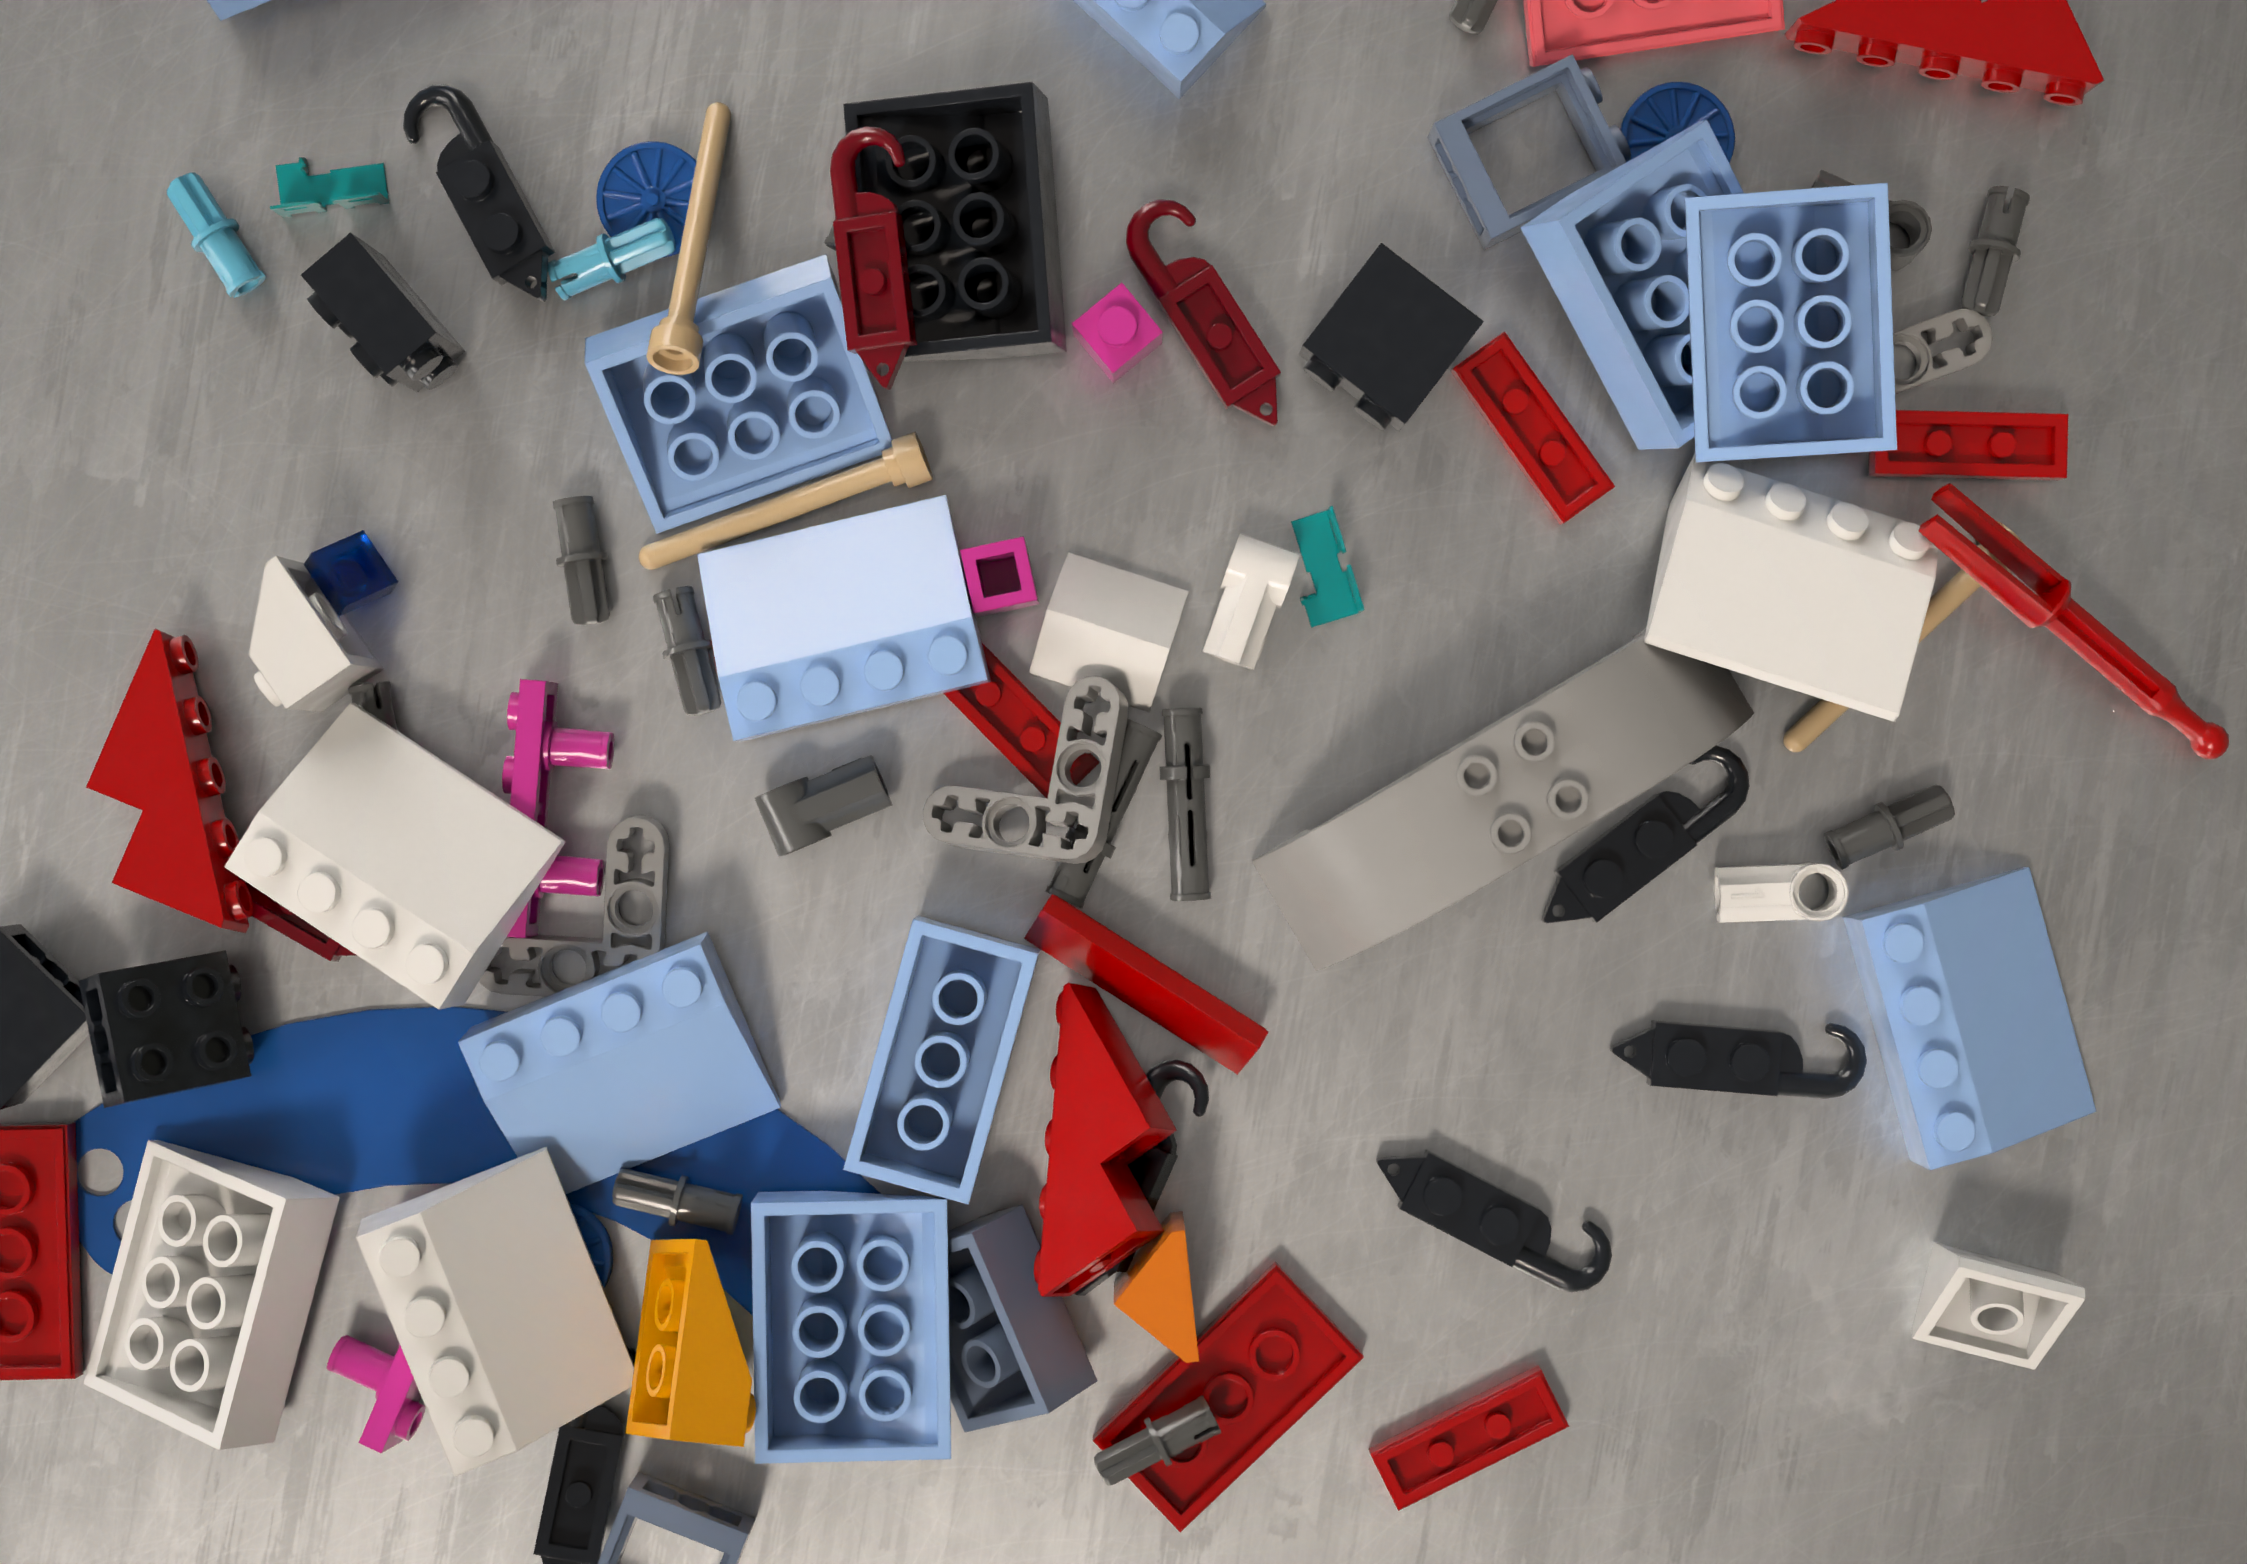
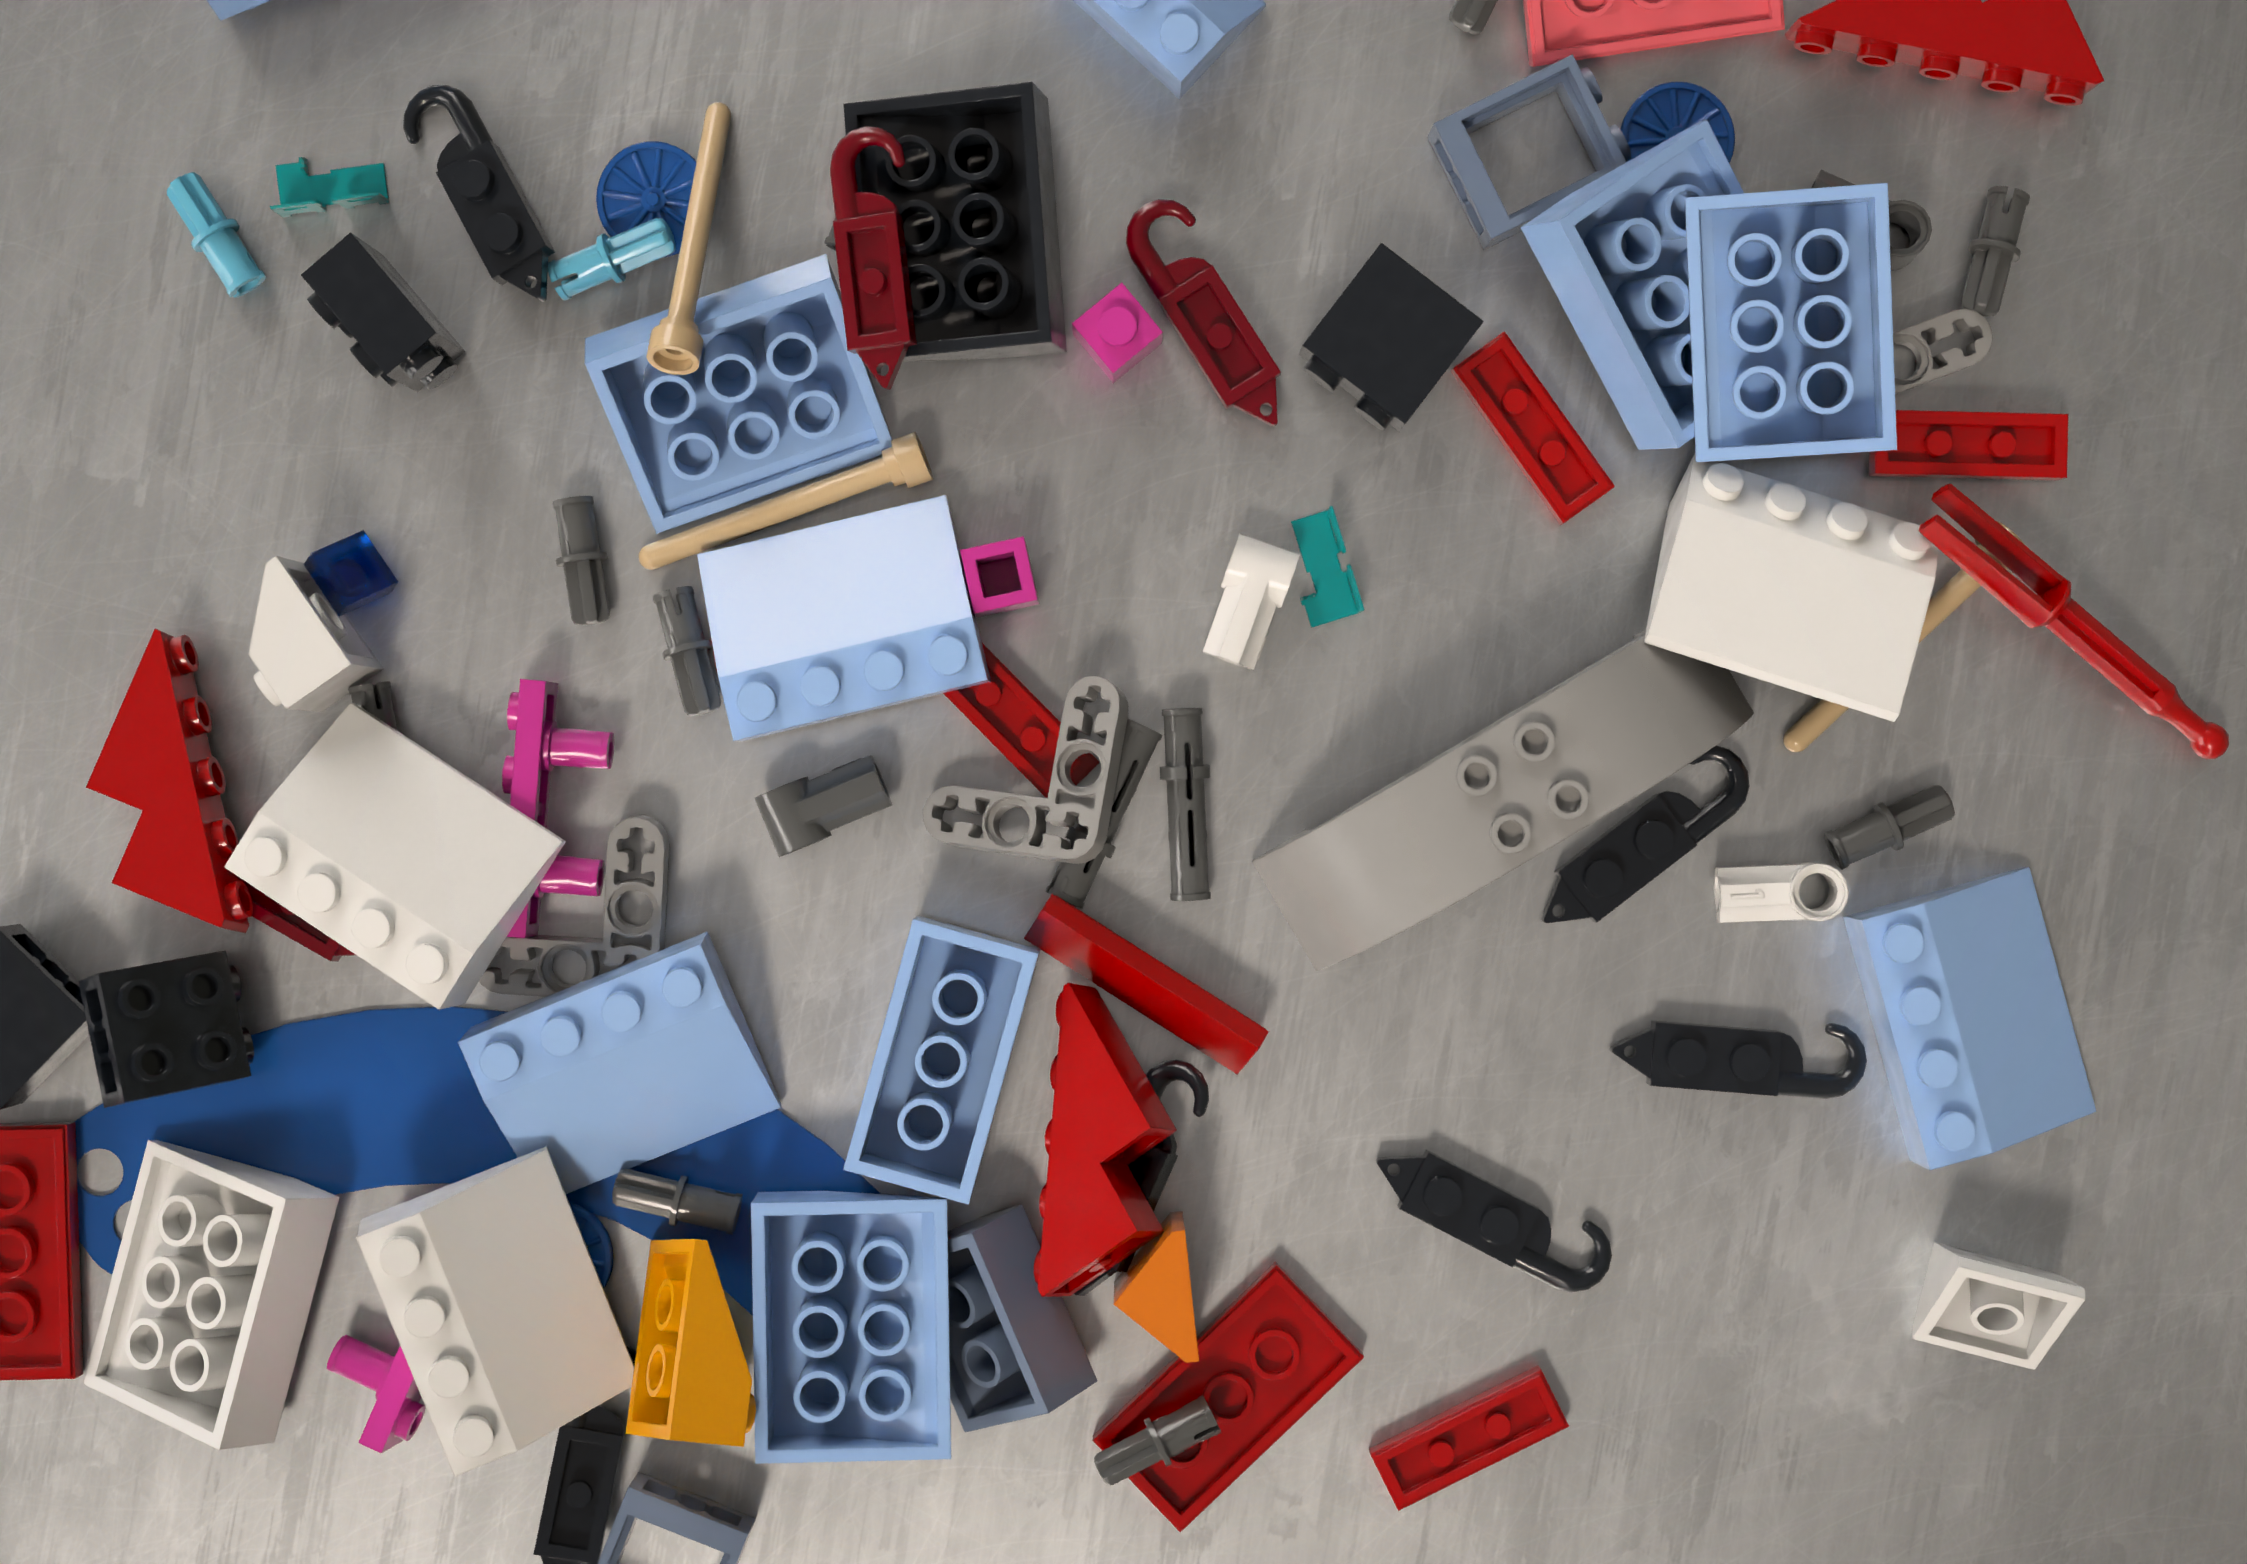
(1108, 628): white slope -> none

